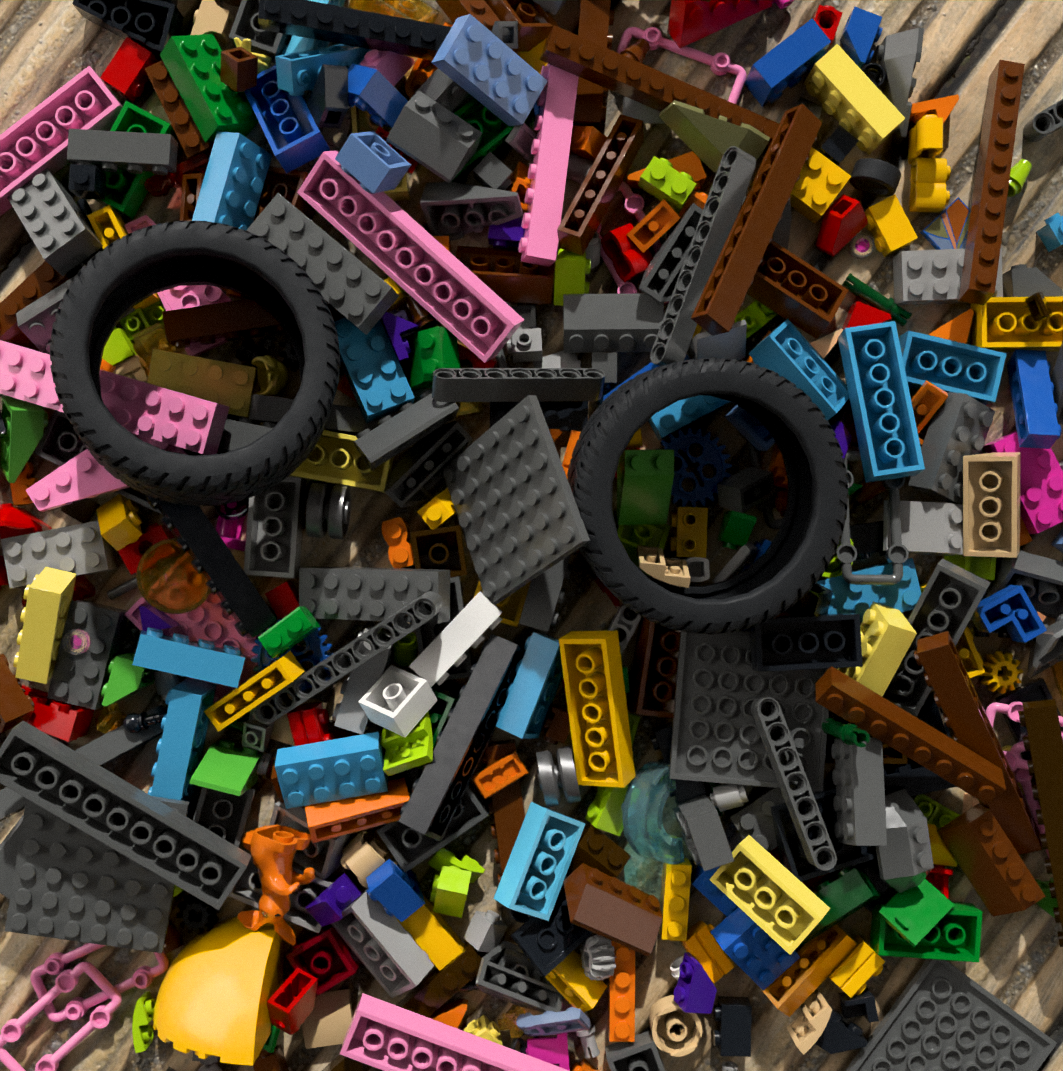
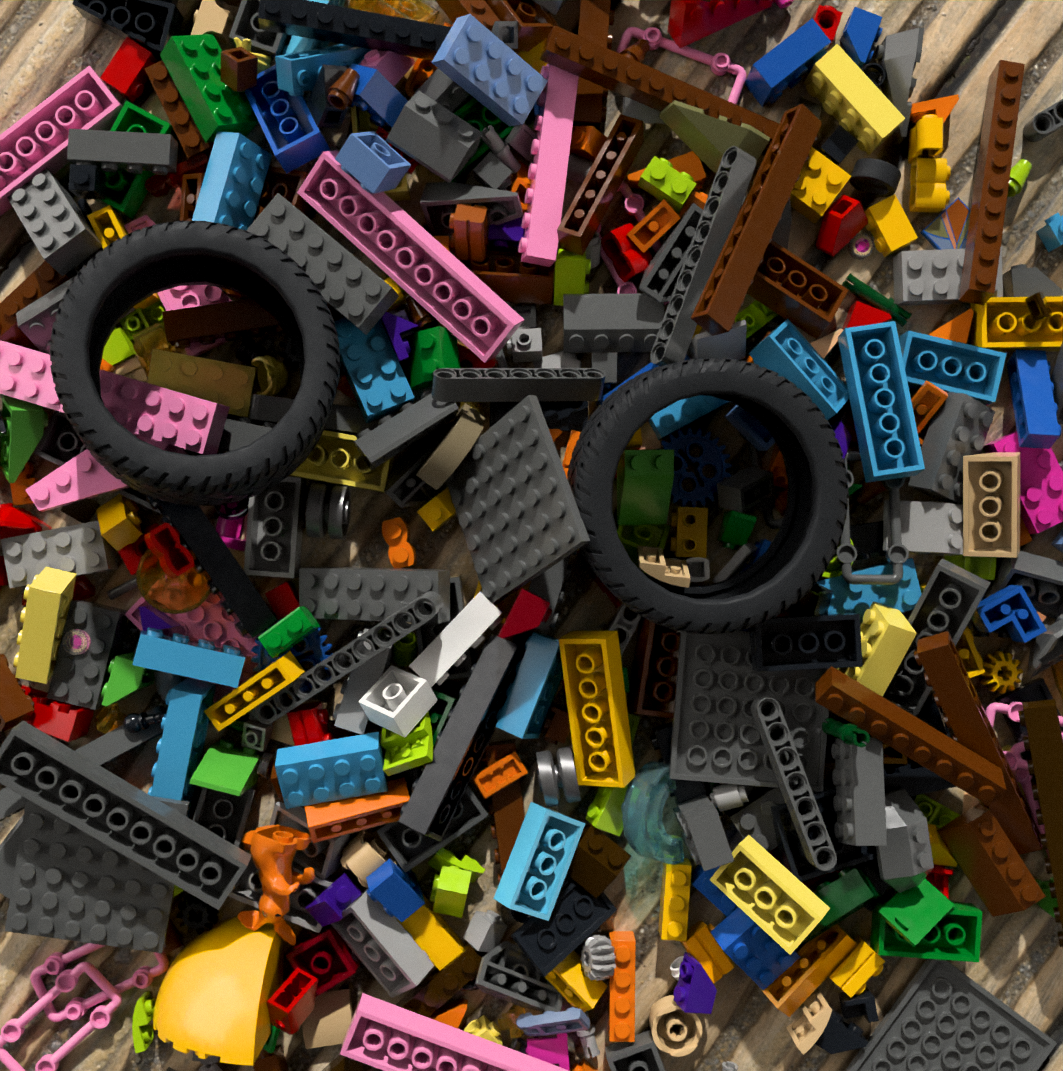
(166, 545): none -> red brick
(342, 91): none -> reddish brown cone
(440, 550): dark brown slope -> none
(452, 448): none -> dark tan arch
(470, 232): none -> dark orange brick
(500, 149): none -> light grey pin
(526, 613): none -> dark red slope
(613, 909): reddish brown slope -> none
(733, 1026): black brick -> none

